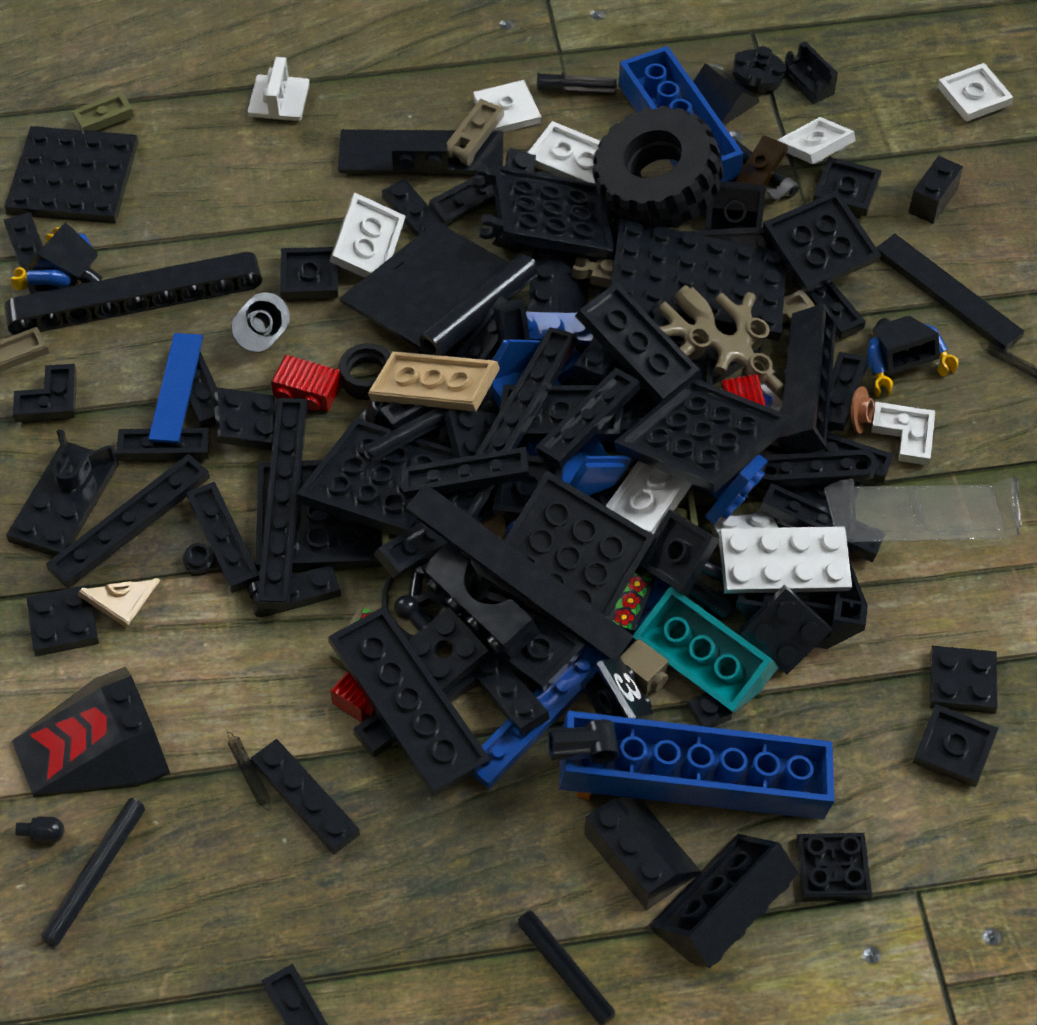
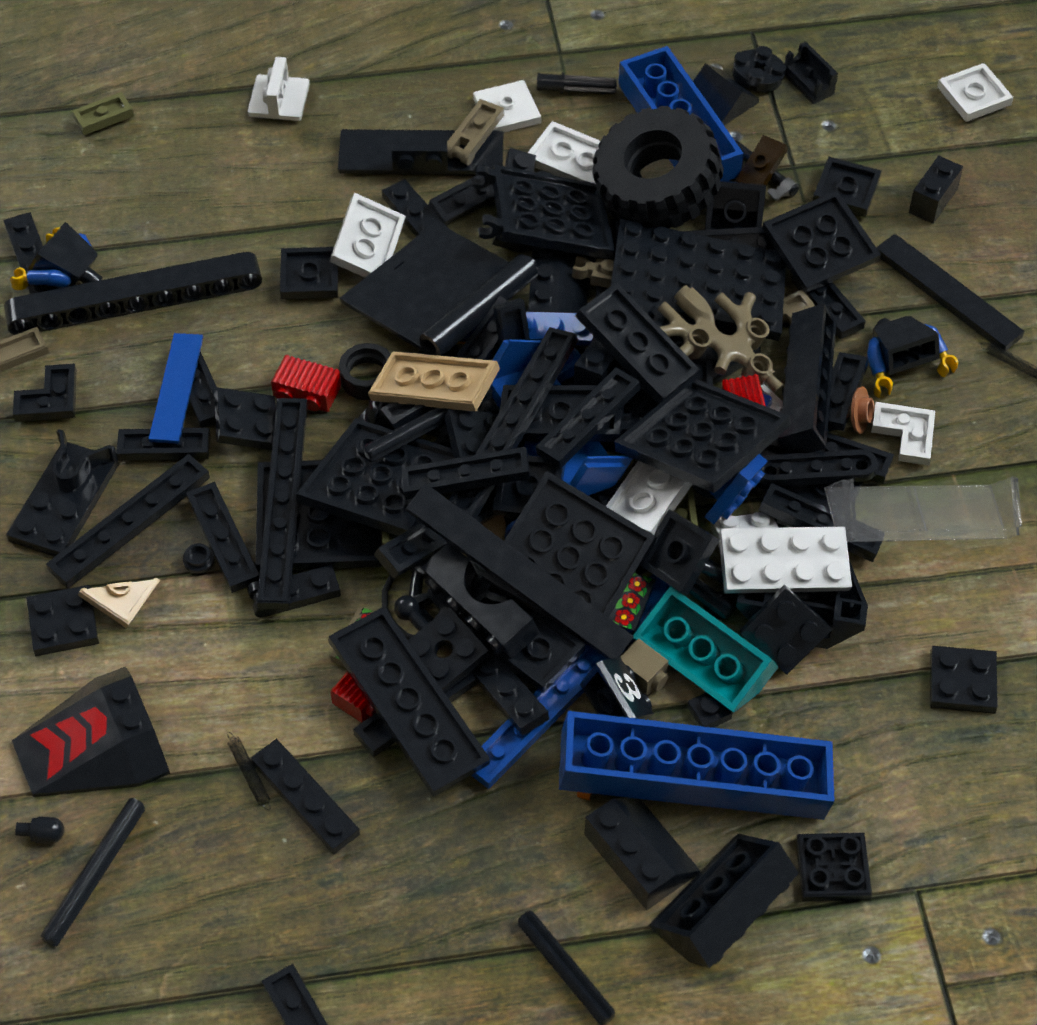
(72, 174): black plate -> none
(260, 322): piece -> none
(593, 741): black piece -> none
(817, 140): white plate -> none
(955, 745): black plate -> none

